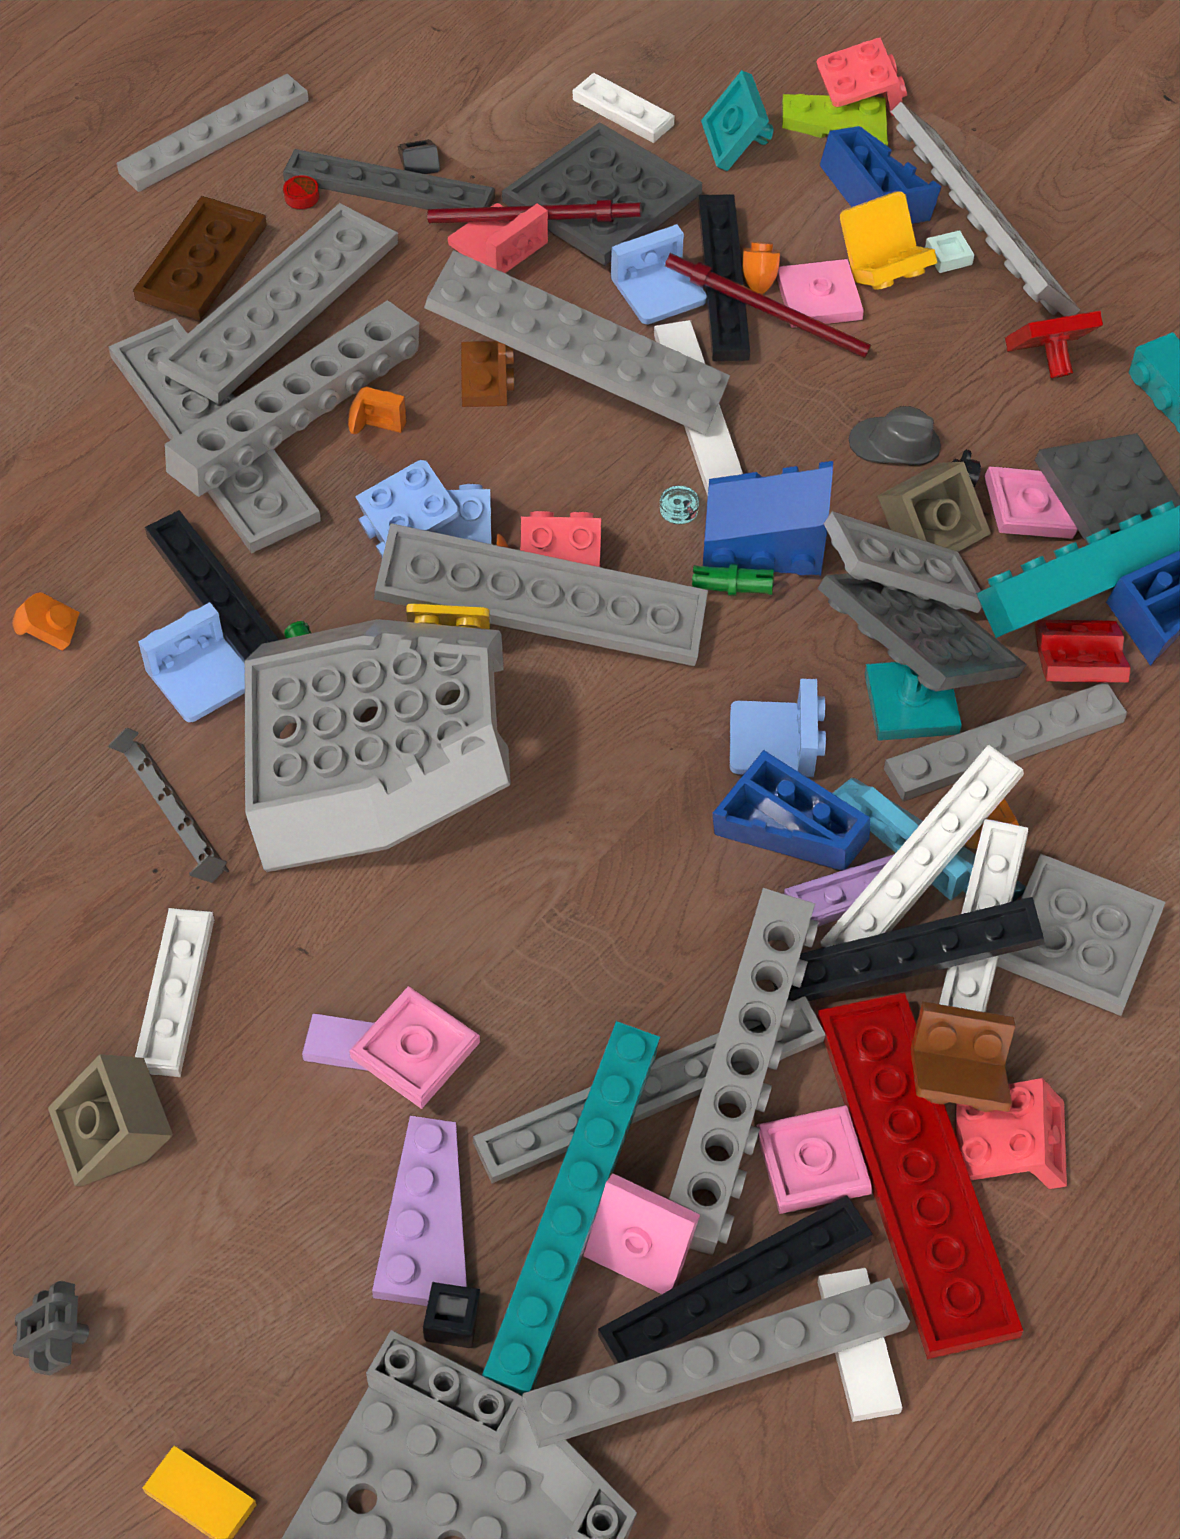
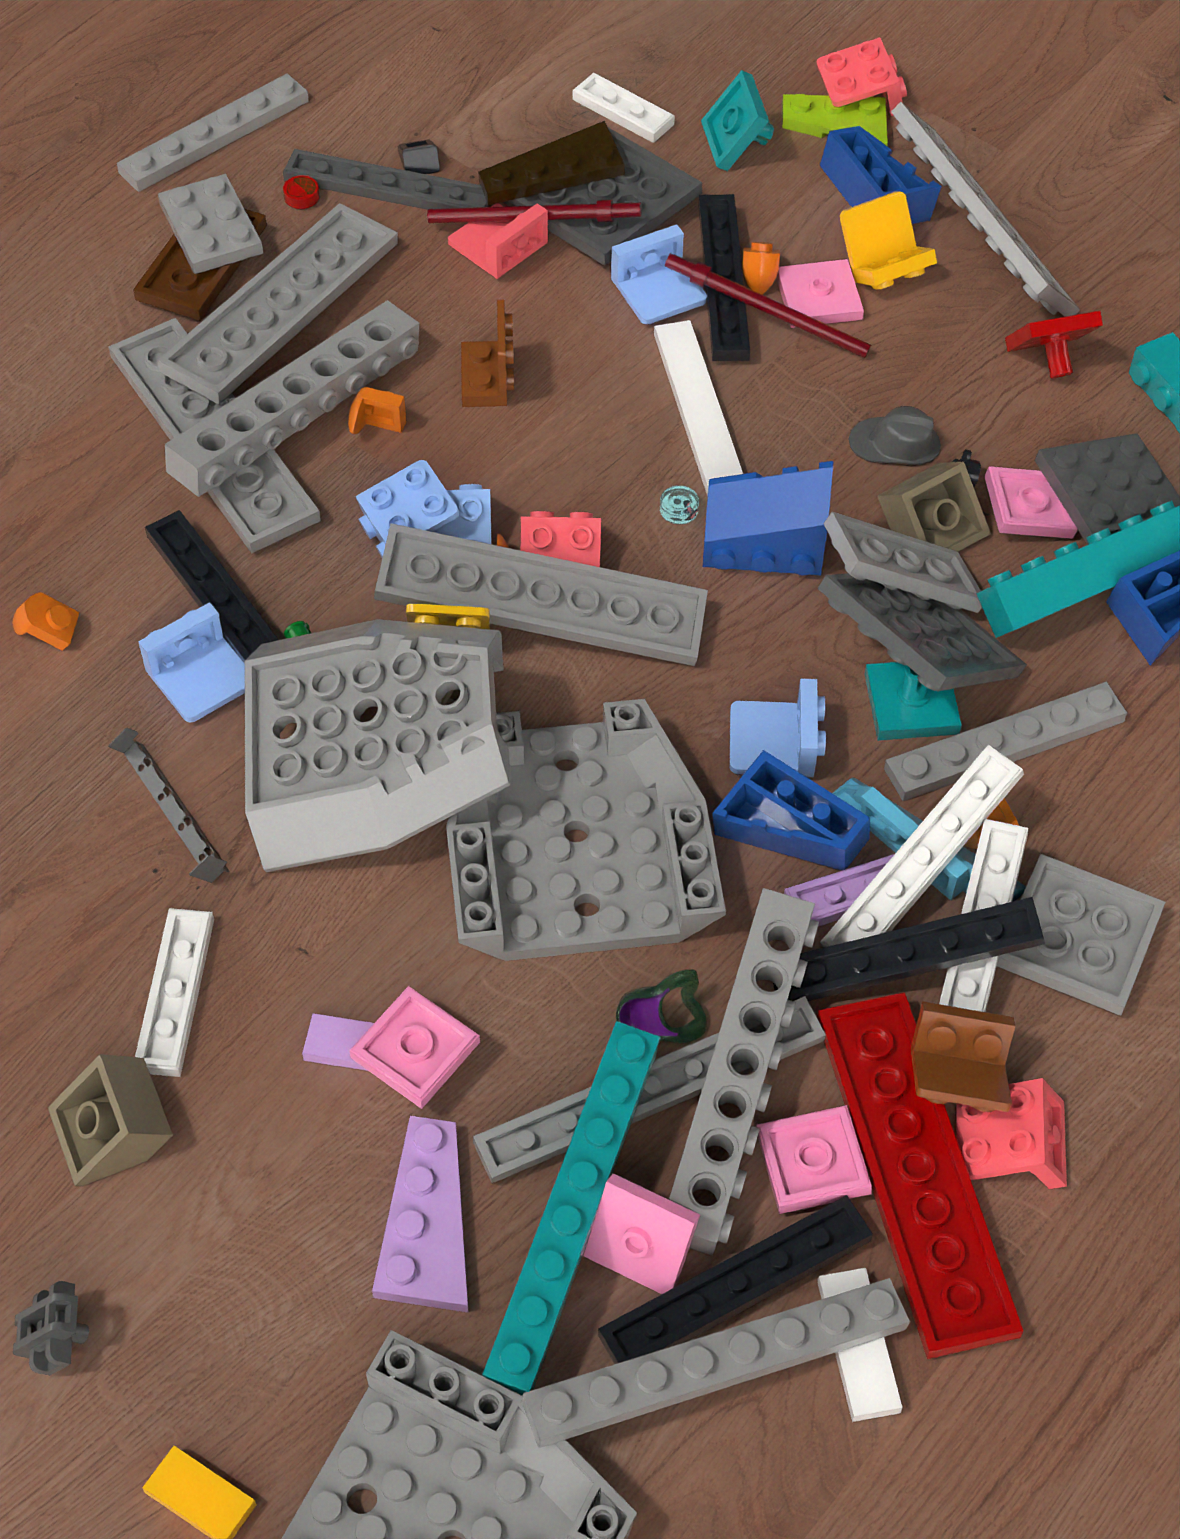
(210, 223): none -> light grey plate
(451, 1315): black slope -> none
(561, 164): none -> dark brown wing
(577, 341): light grey plate -> none
(643, 1008): none -> clear green piece
(644, 855): none -> light grey wedge
(733, 579): green pin -> none
(951, 251): light aqua plate -> none
(1081, 651): red slope -> none

